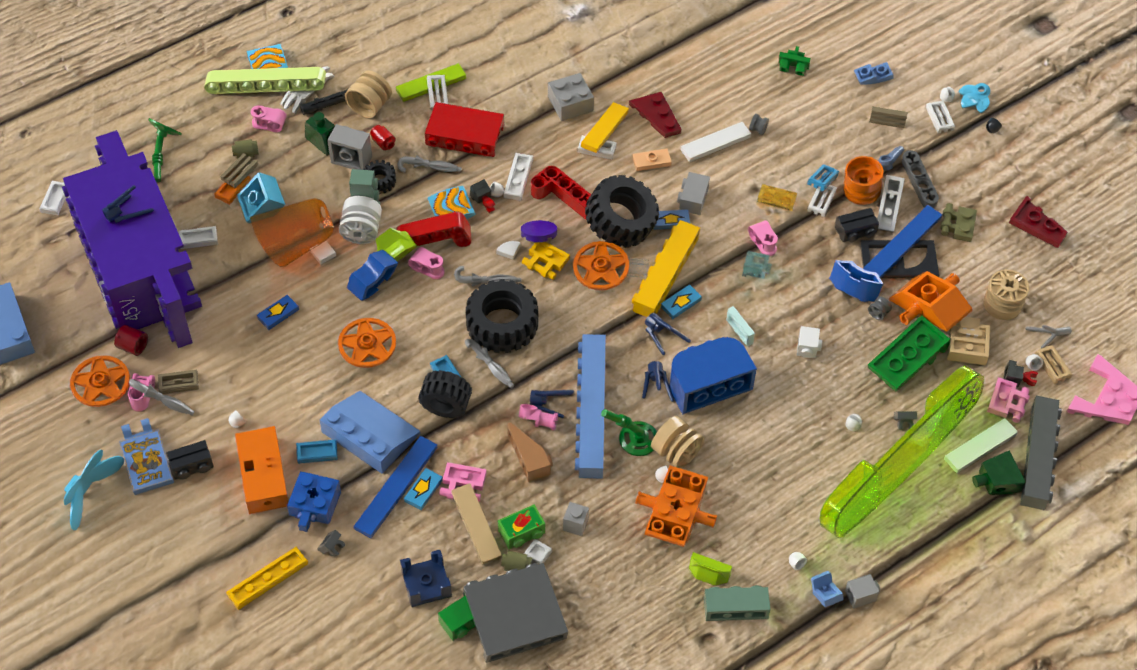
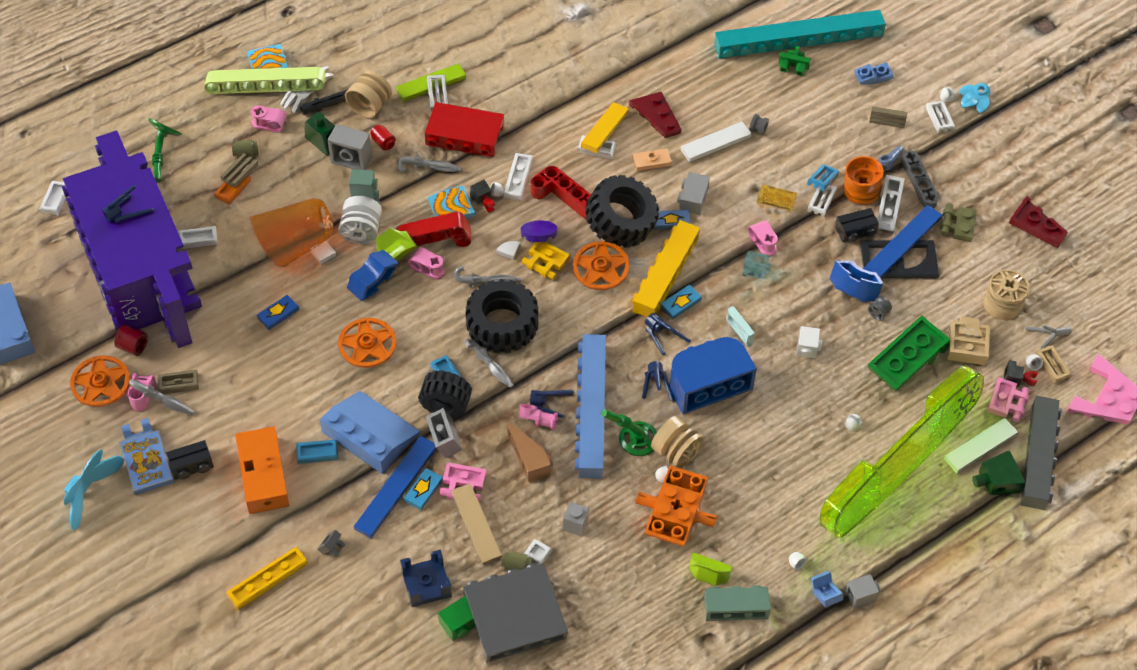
(236, 420): white hinge -> none
(260, 196): medium azure slope -> none
(313, 499): blue hinge -> none
(383, 169): black tyre -> none
(444, 433): none -> light grey brick
(521, 527): brick -> none
(570, 96): light grey brick -> none
(799, 33): none -> teal brick
(905, 416): dark grey tile -> none
(934, 299): orange slope -> none
(993, 125): black hinge -> none

